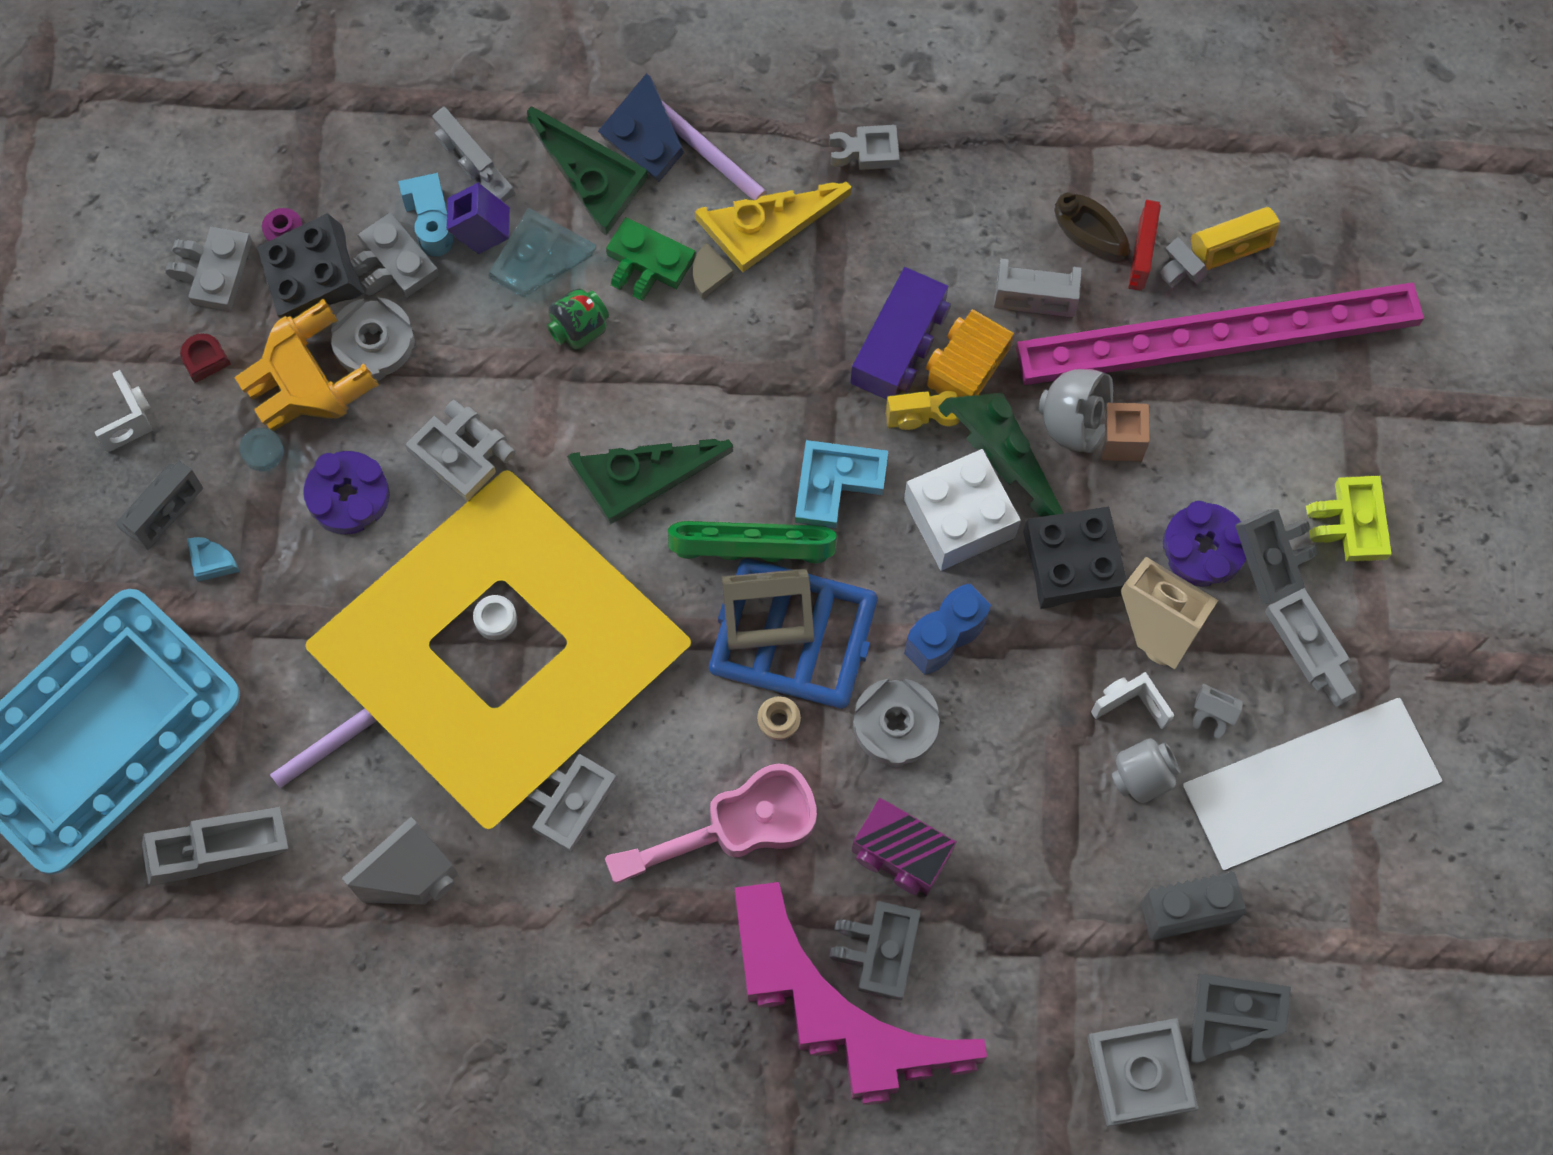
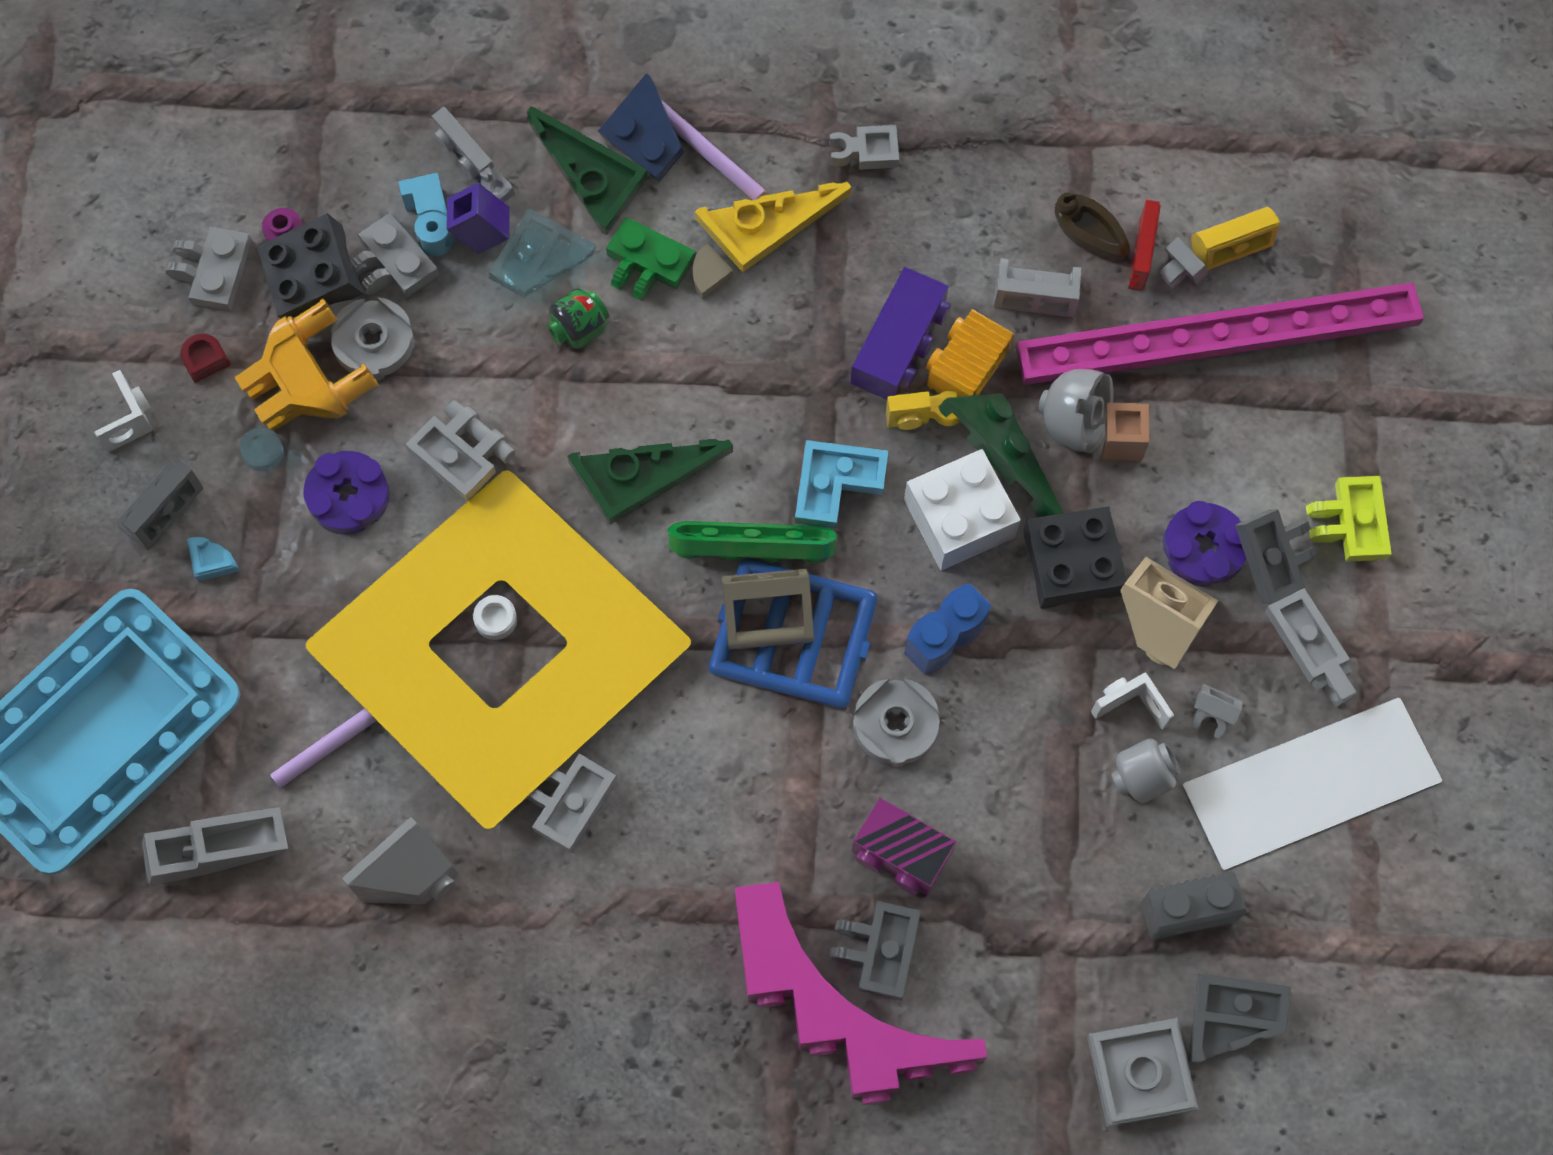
(765, 812): bright pink piece -> none
(778, 705): tan plate -> none

